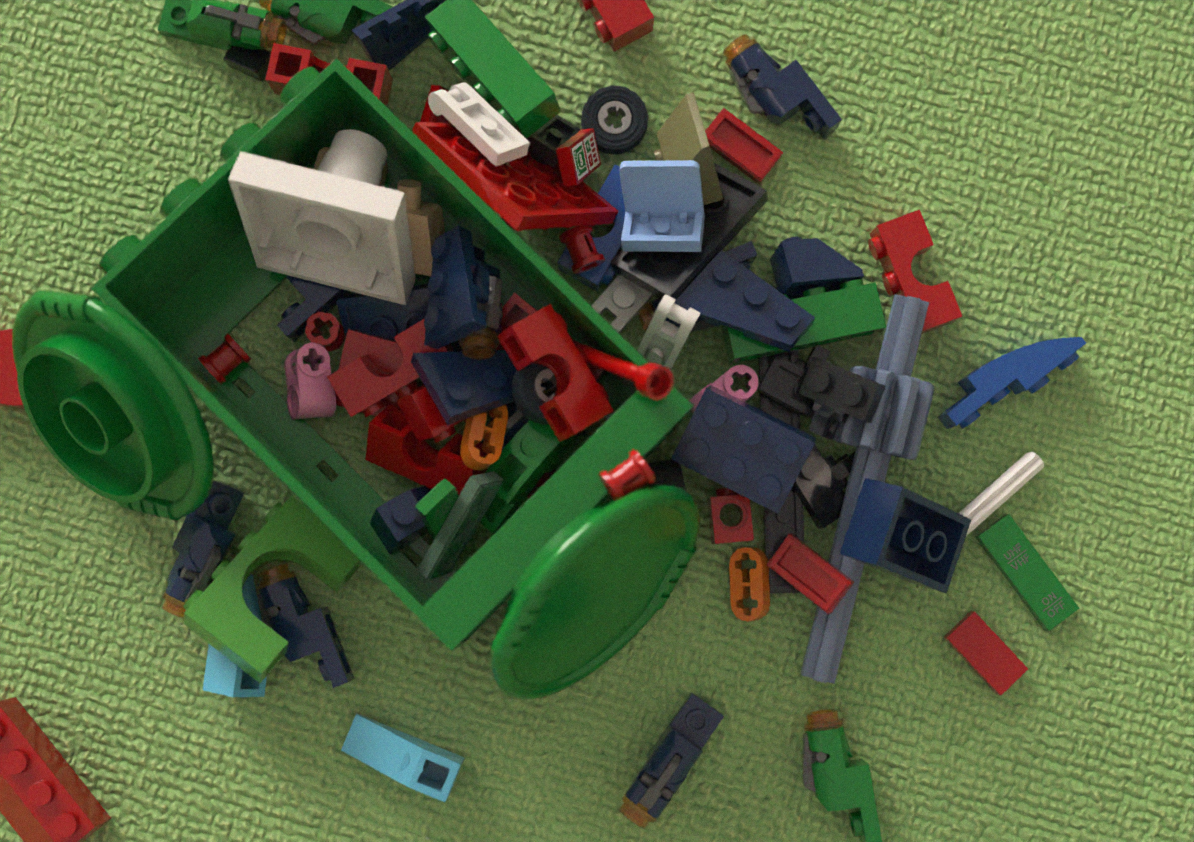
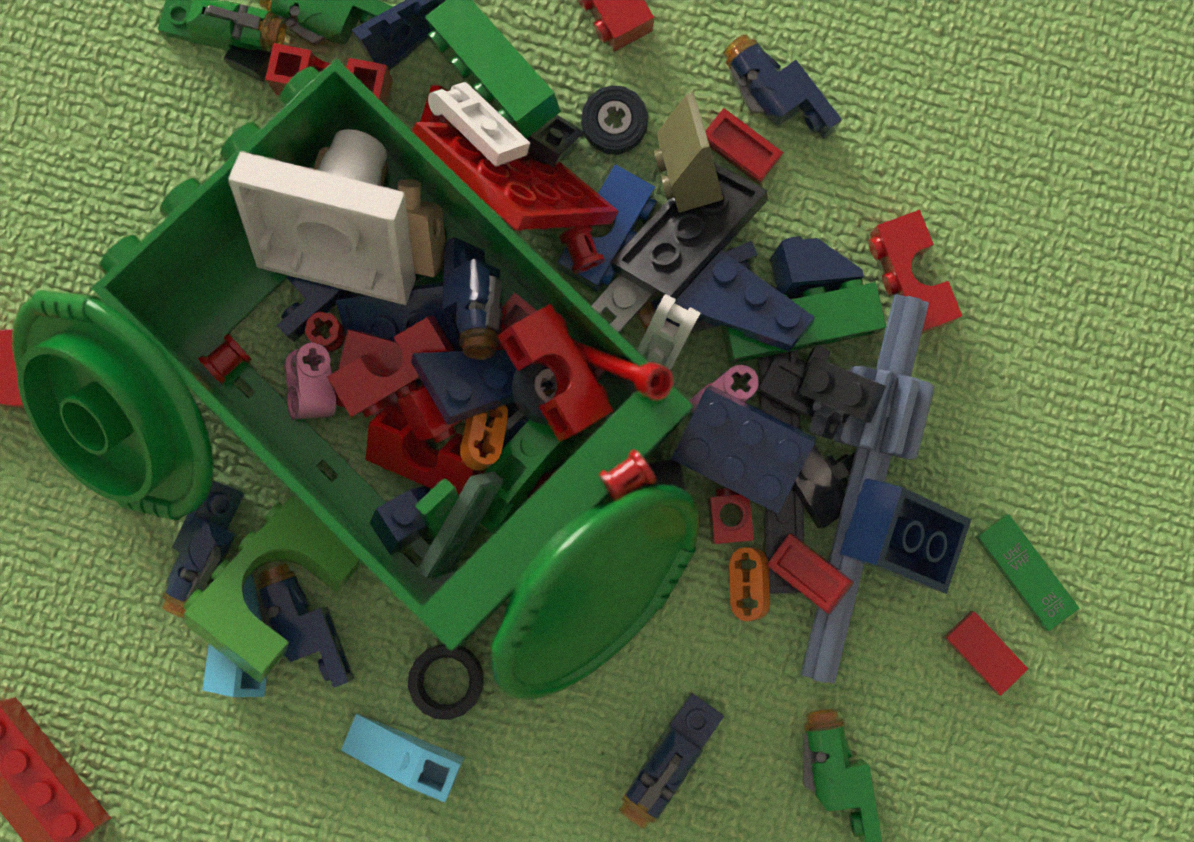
(433, 708): none -> black tyre
(451, 290): dark blue wing -> none
(578, 157): red tile -> none
(662, 206): light blue bracket -> none
(1002, 489): white axle -> none
(1018, 369): blue slope -> none

